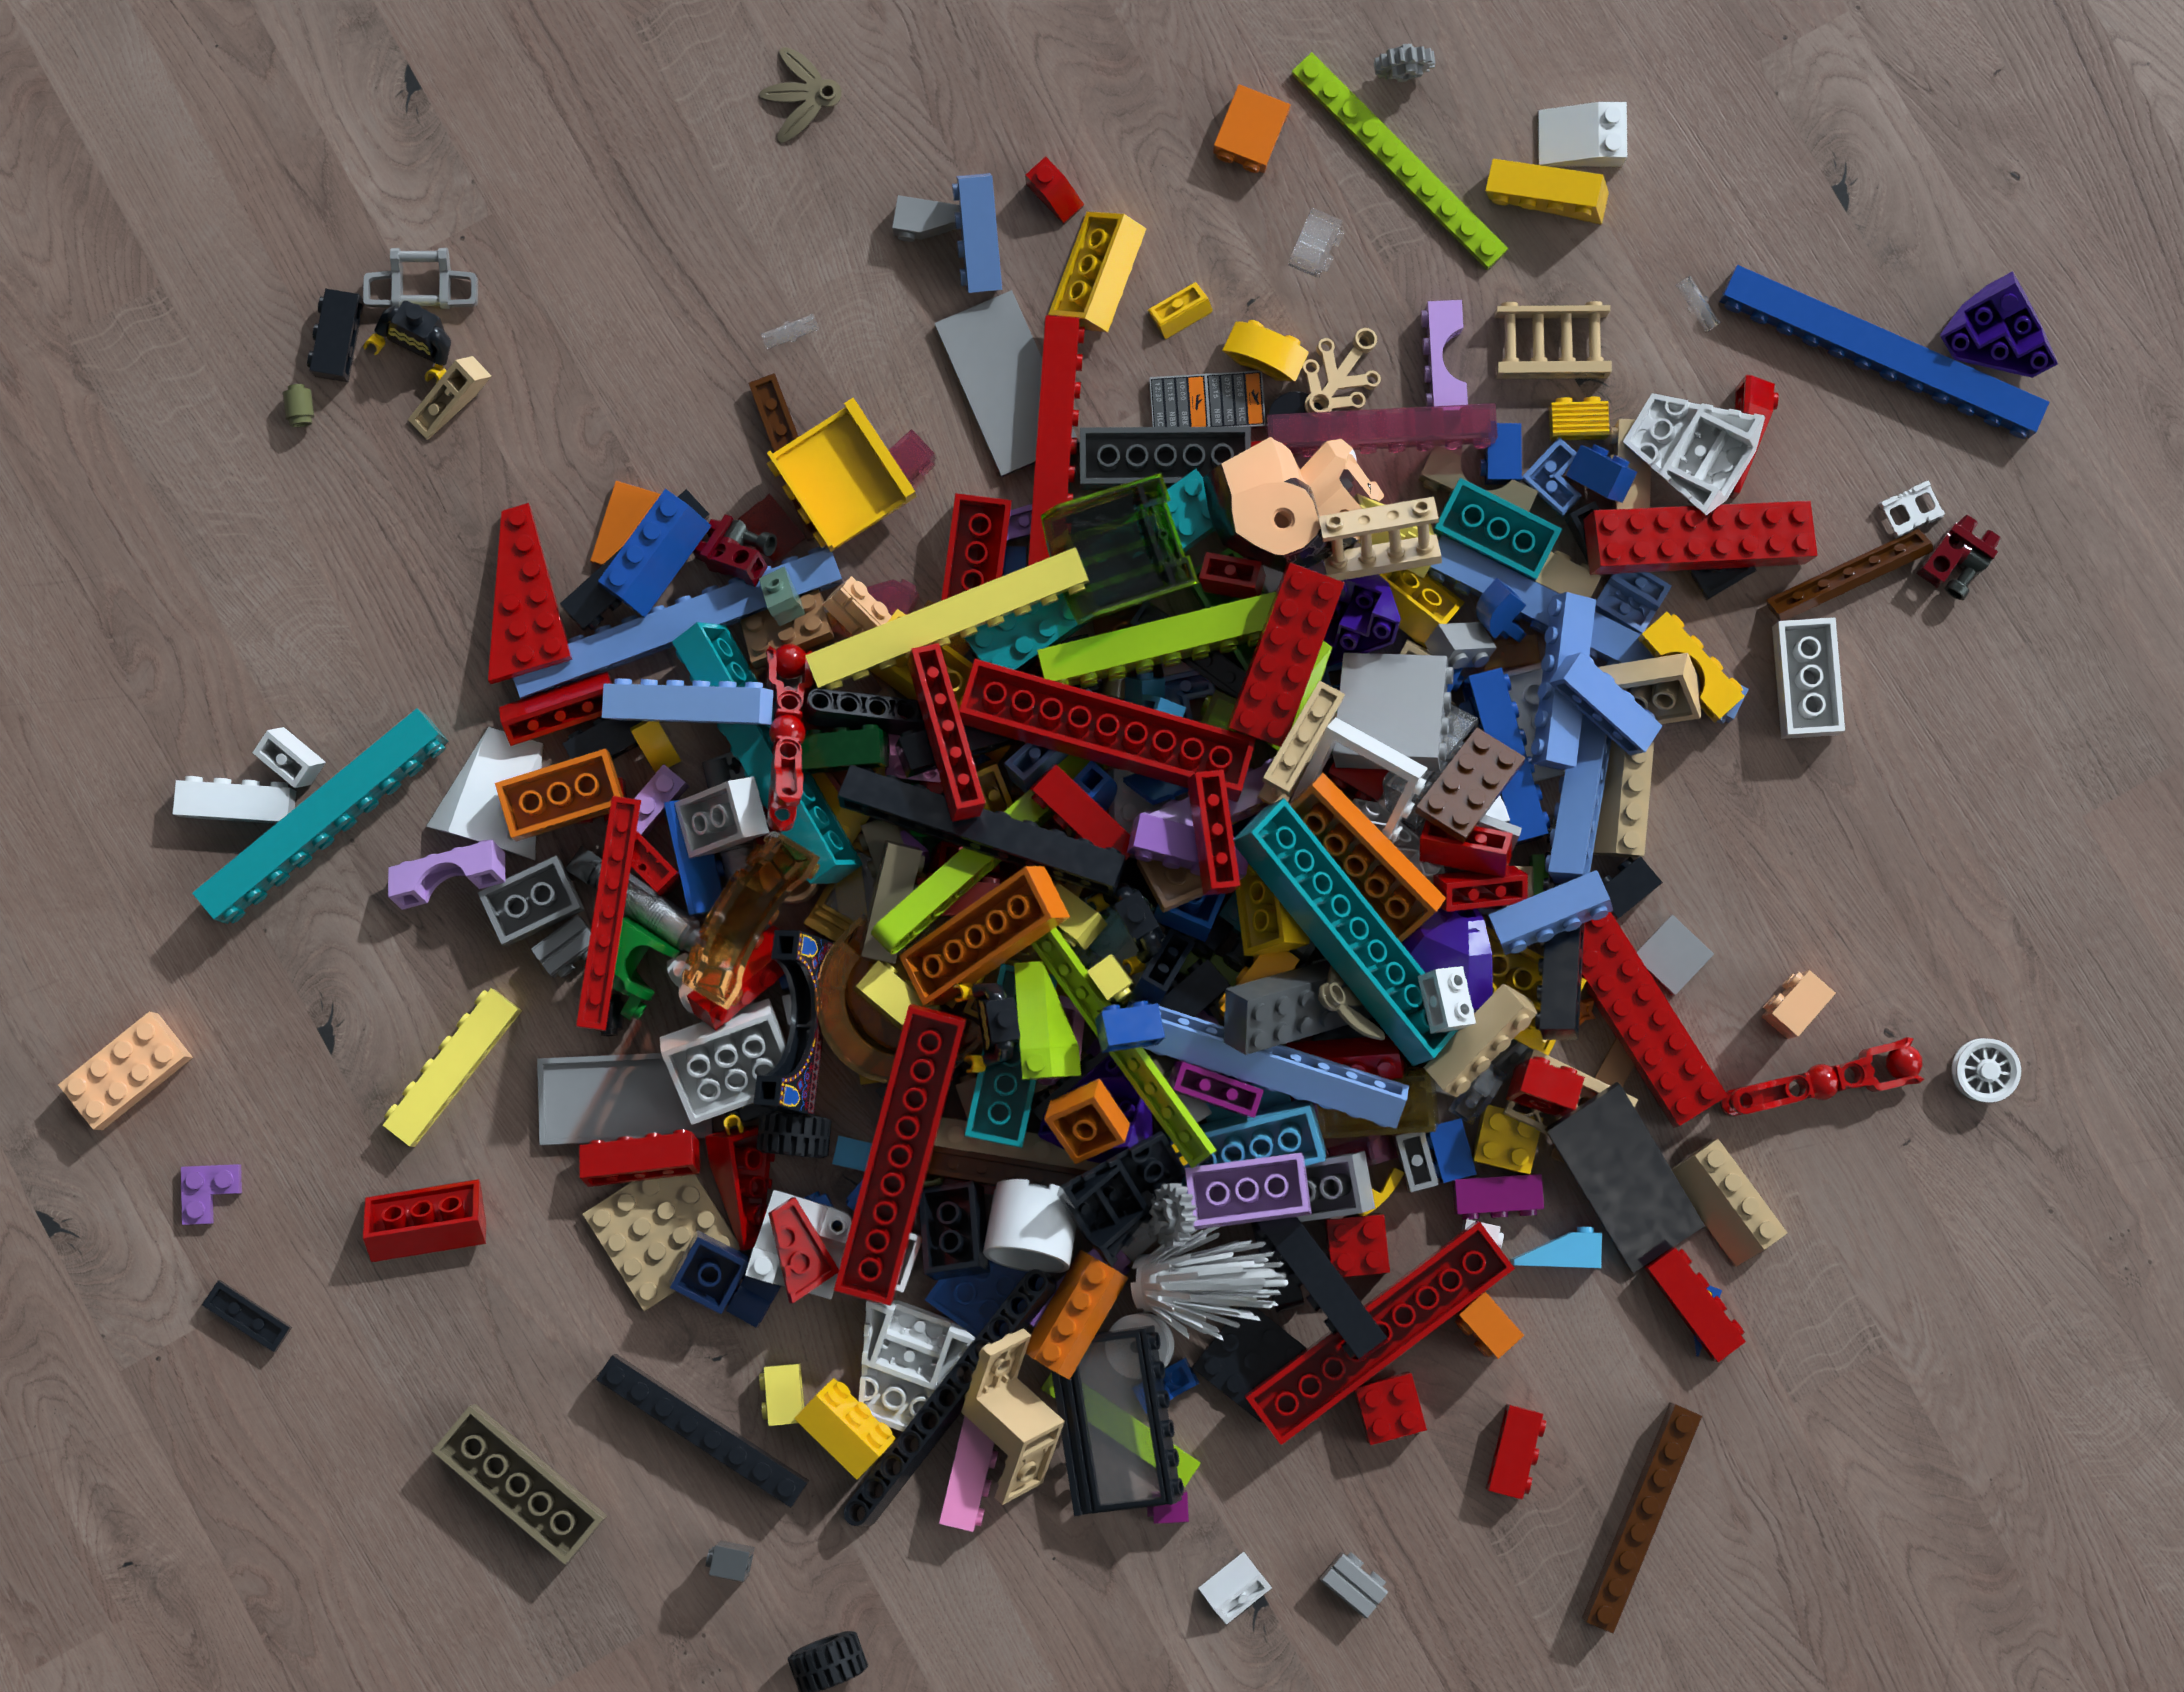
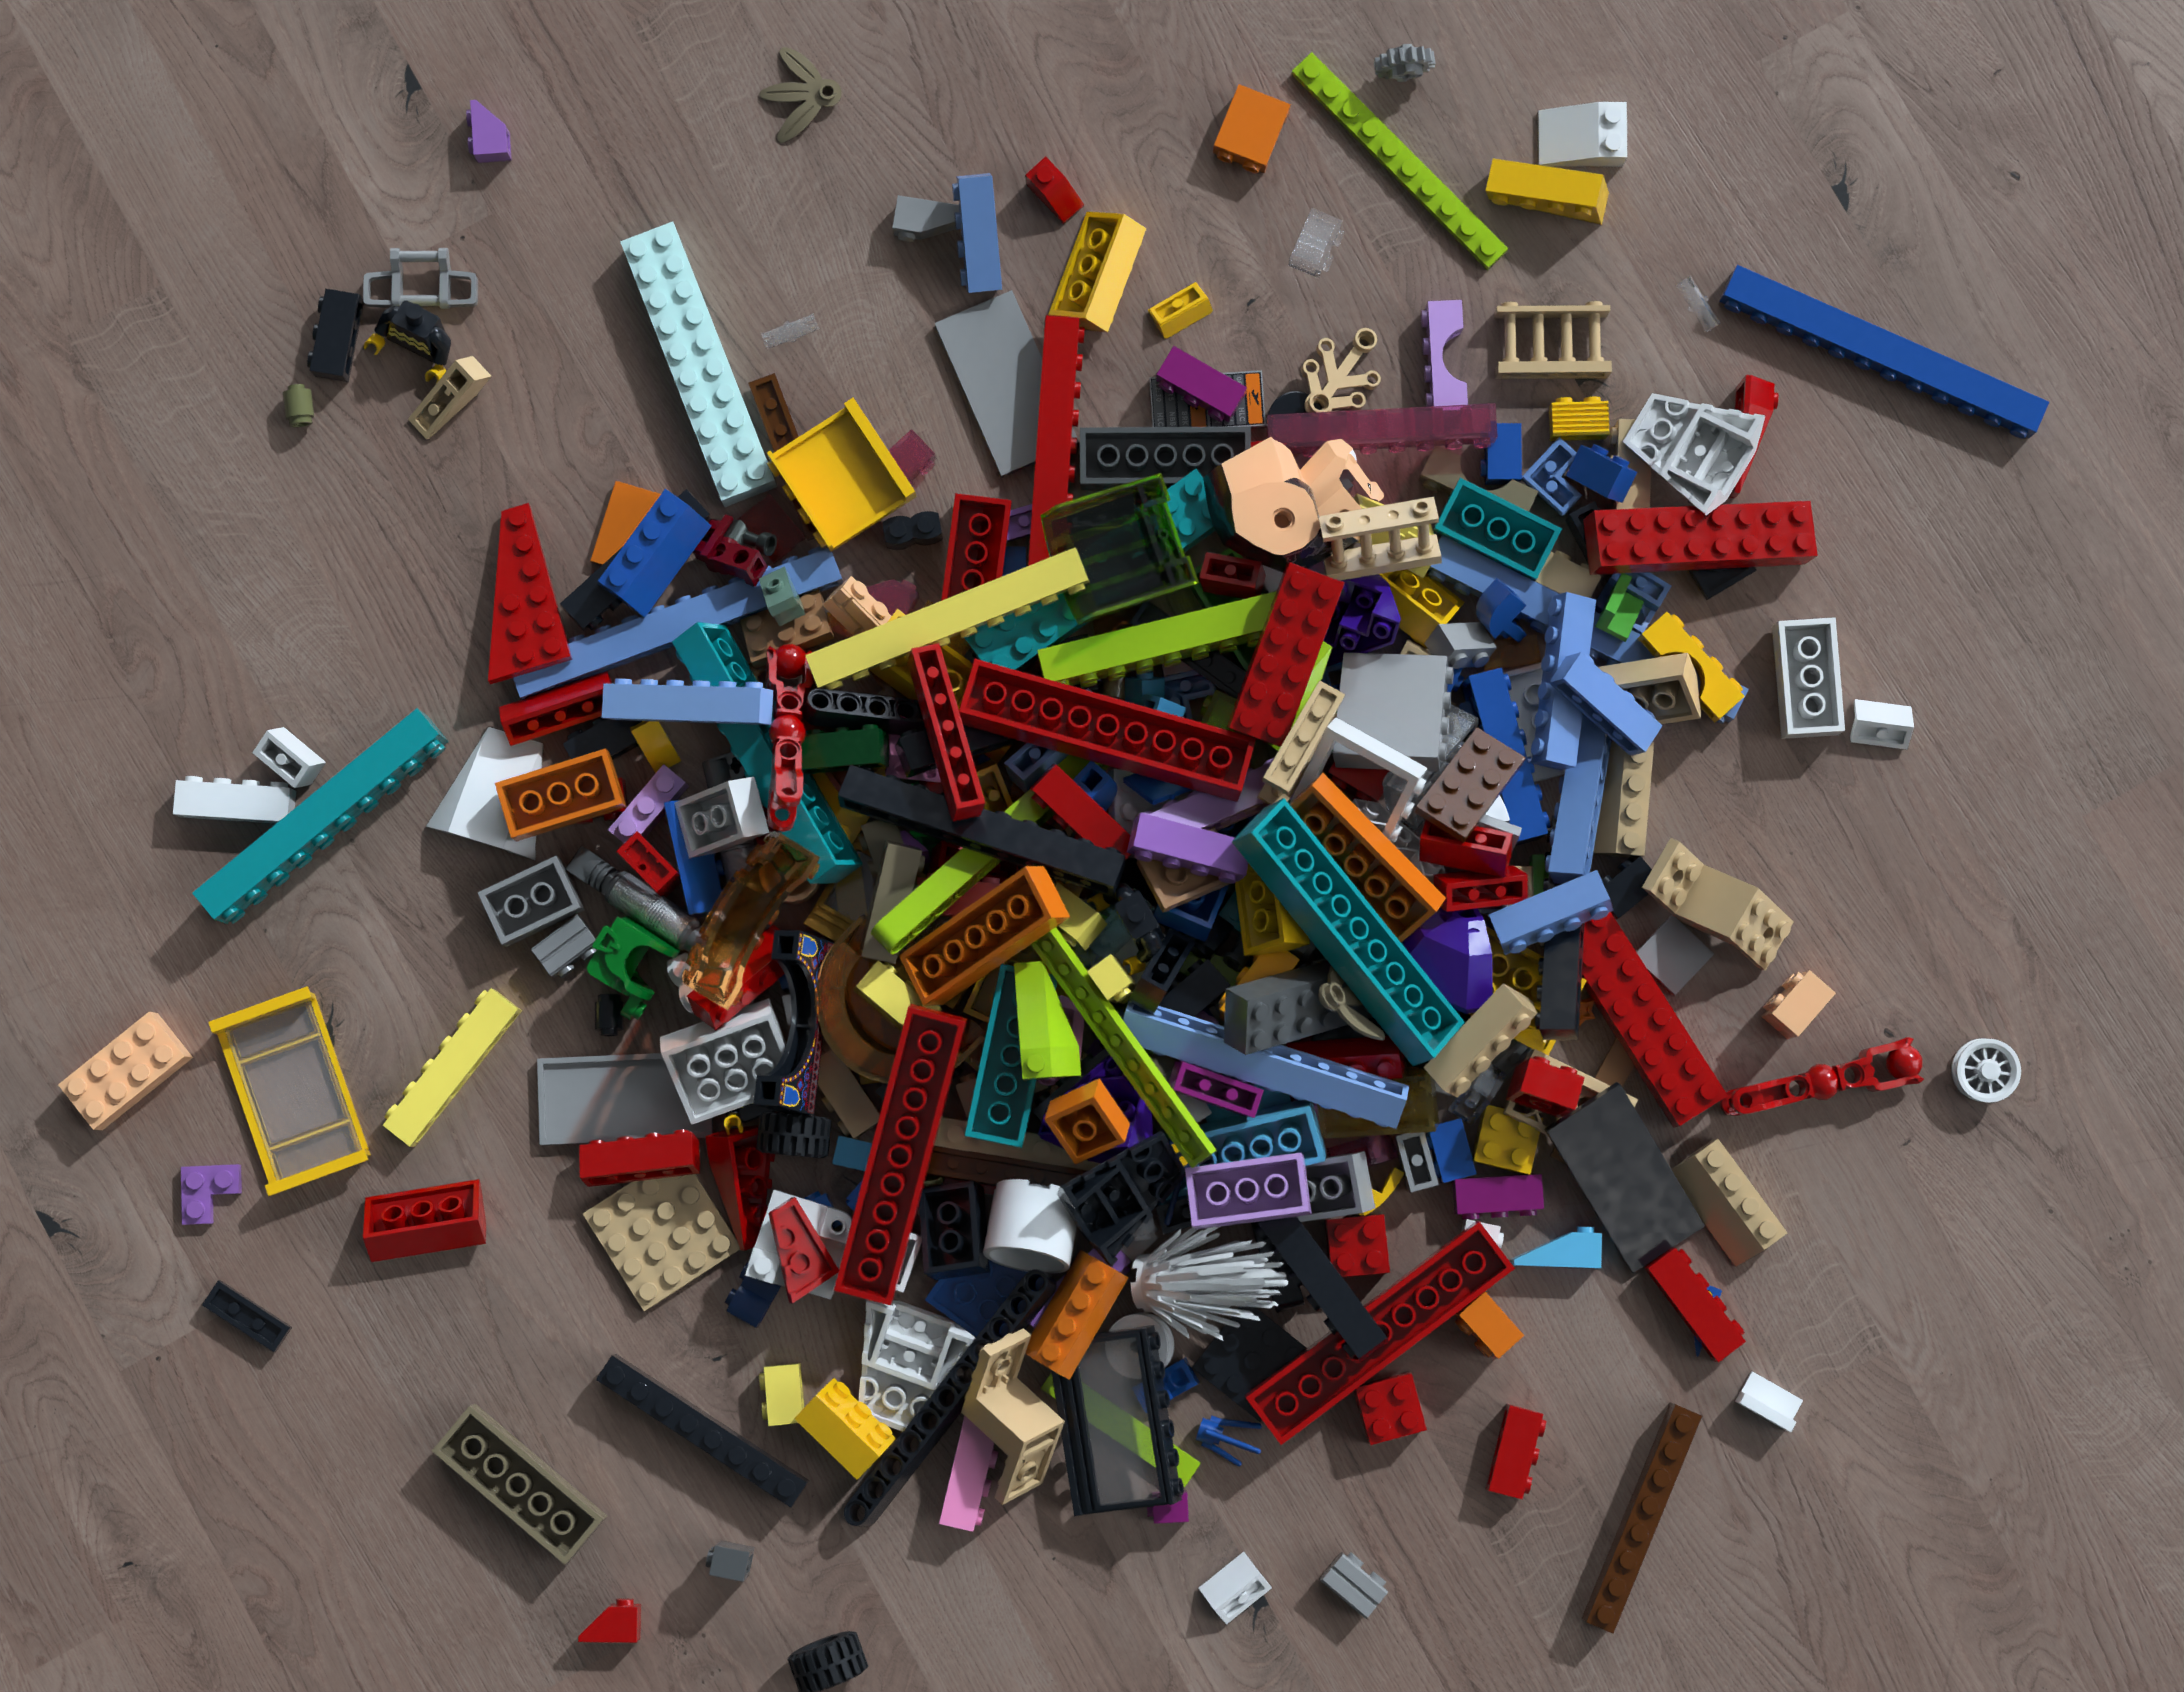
(291, 1090): none -> clear piece
(414, 881): lavender arch -> none
(489, 135): none -> medium lavender slope
(608, 913): red plate -> none
(616, 1623): none -> red slope
(698, 364): none -> light aqua brick
(709, 1272): dark blue brick -> none
(846, 1096): none -> tan brick
(920, 529): none -> black brick
(997, 1023): black torso -> none
(1129, 1027): blue brick -> none
(1173, 1215): light grey gear -> none
(1200, 385): none -> magenta brick
(1210, 1433): none -> blue plant
(1213, 832): red brick -> none
(1265, 350): yellow brick -> none
(1446, 999): white brick -> none
(1620, 610): none -> bright green panel
(1718, 904): none -> tan bracket
(1769, 1401): none -> white panel
(1849, 575): reddish brown plate -> none
(1882, 724): none -> white panel
(1907, 500): white piece -> none
(1960, 548): dark red hips -> none
(2000, 331): dark purple brick -> none

